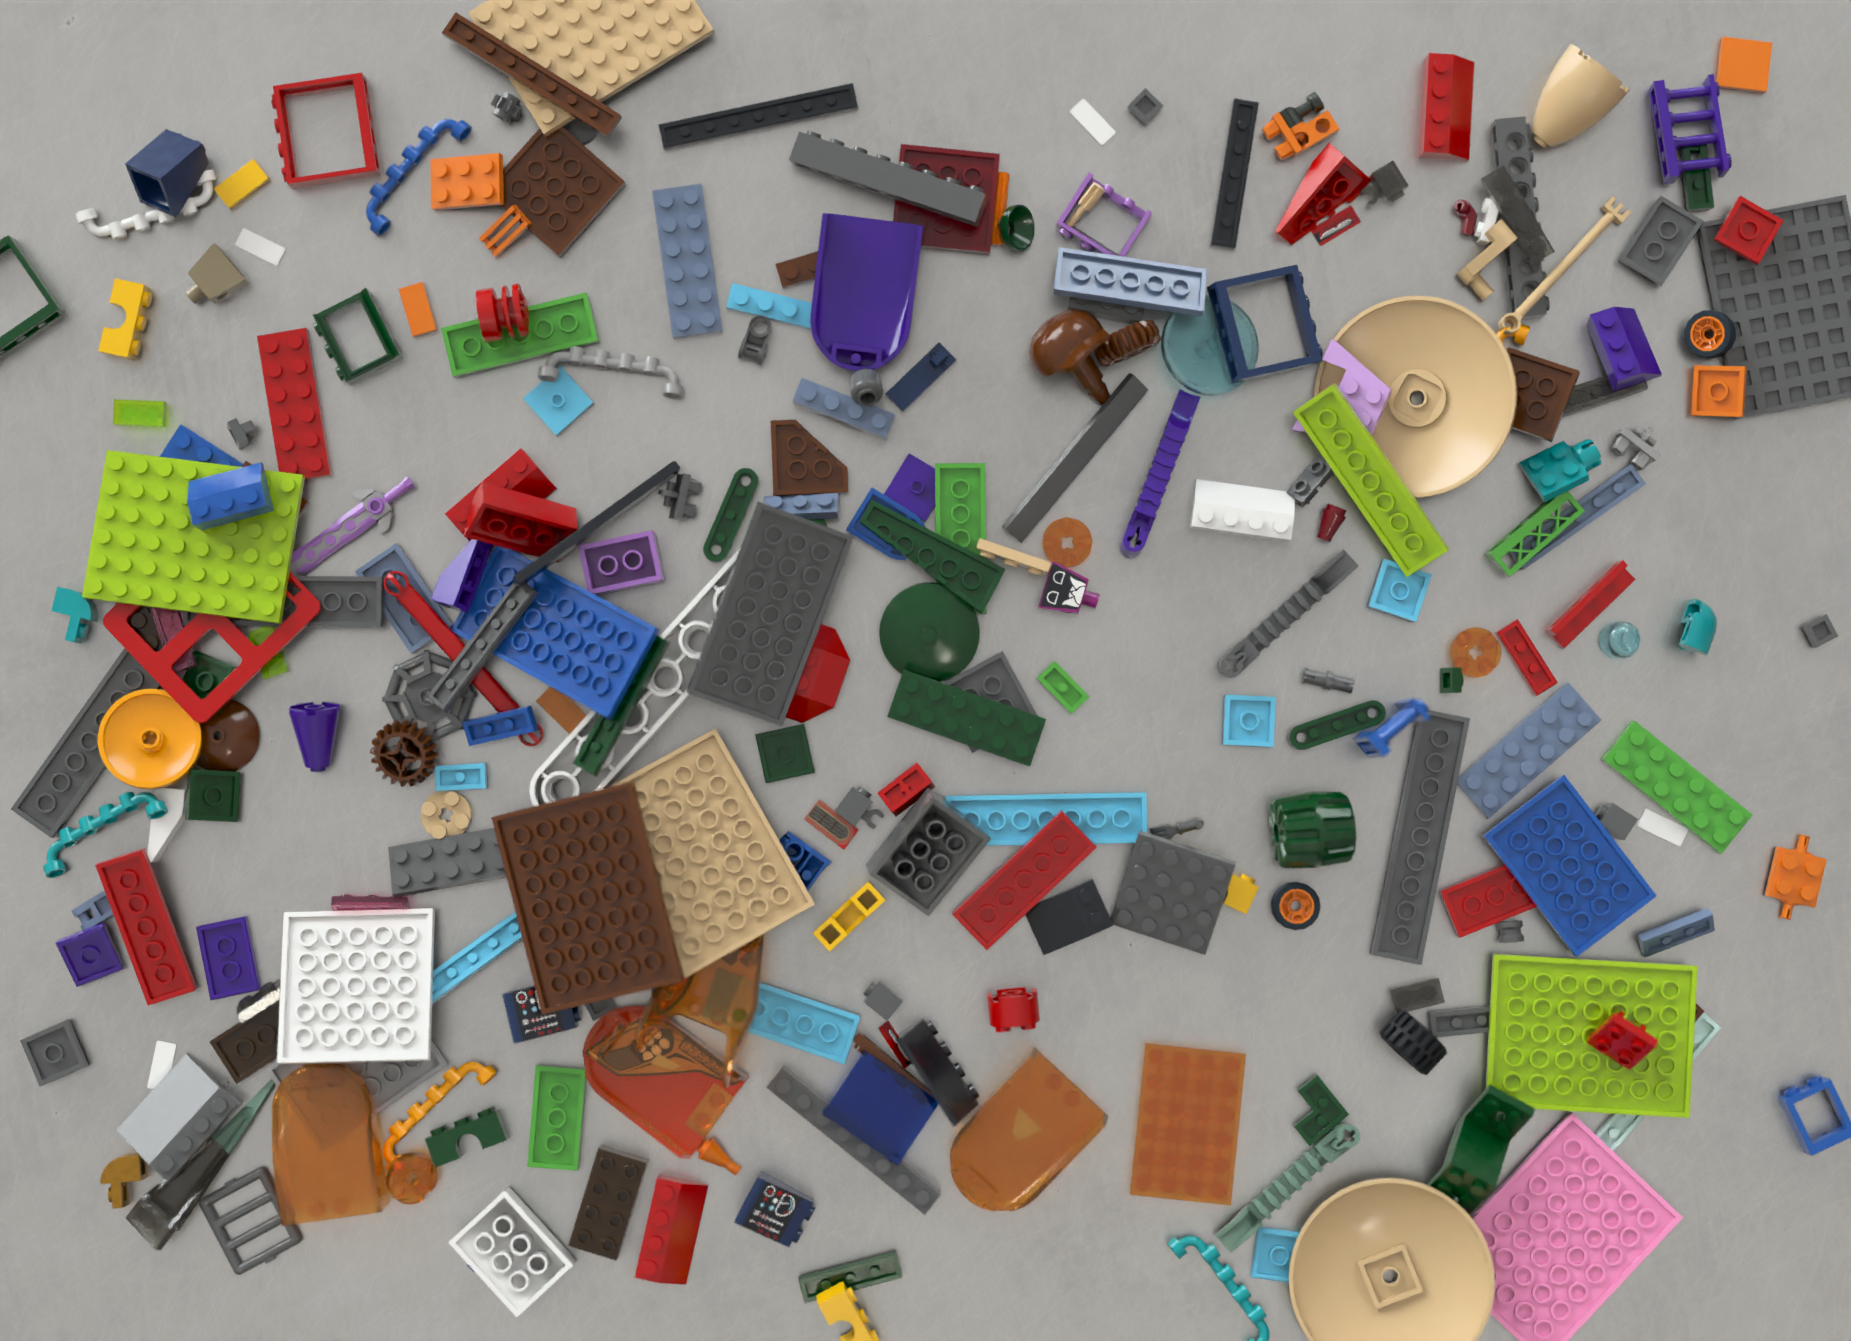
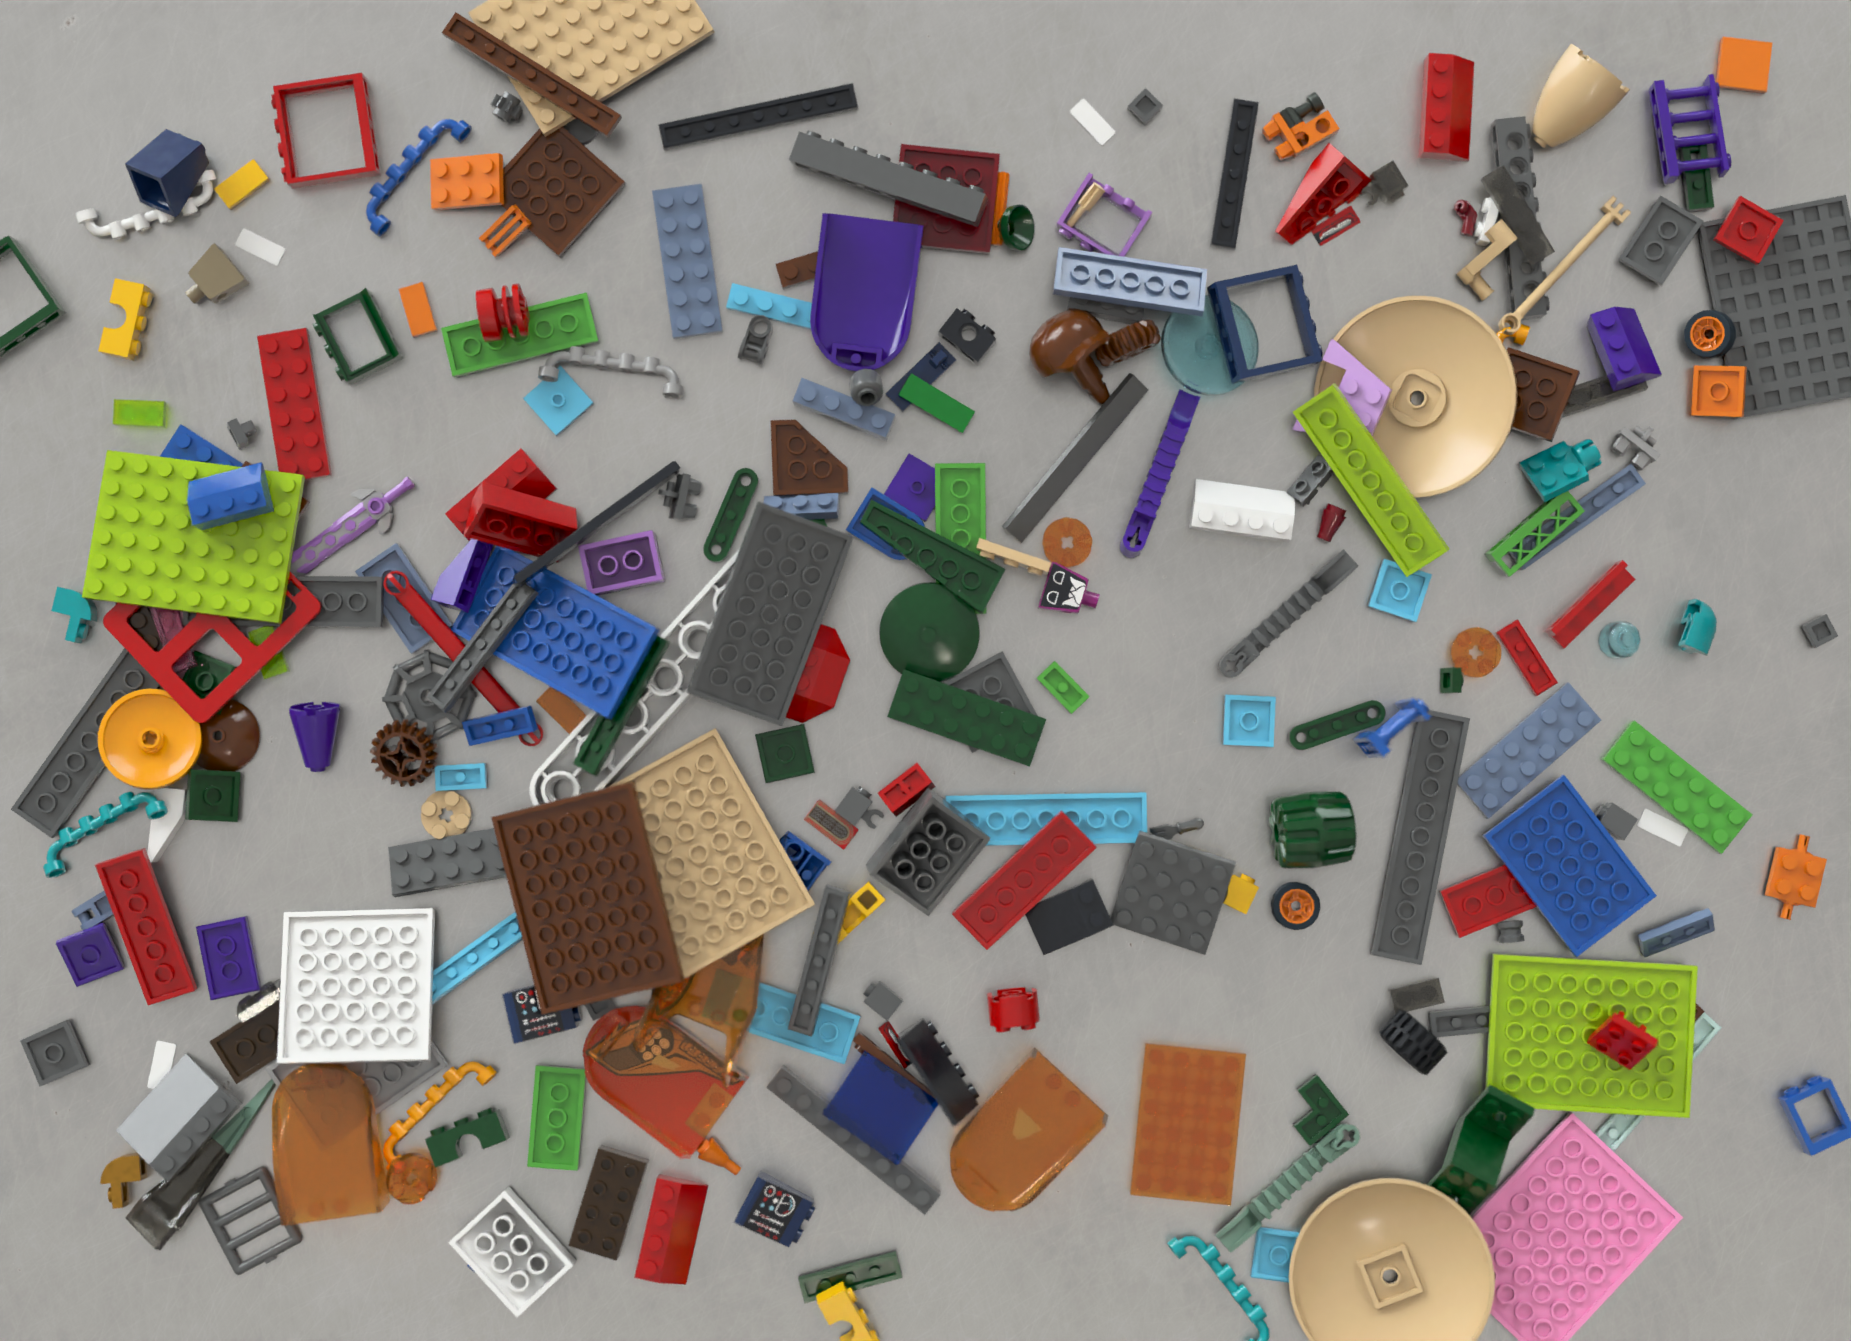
(370, 902): clear pink plate -> none
(819, 960): none -> dark grey tile
(936, 403): none -> green tile
(974, 349): none -> black brick
(1328, 680): dark grey pin -> none

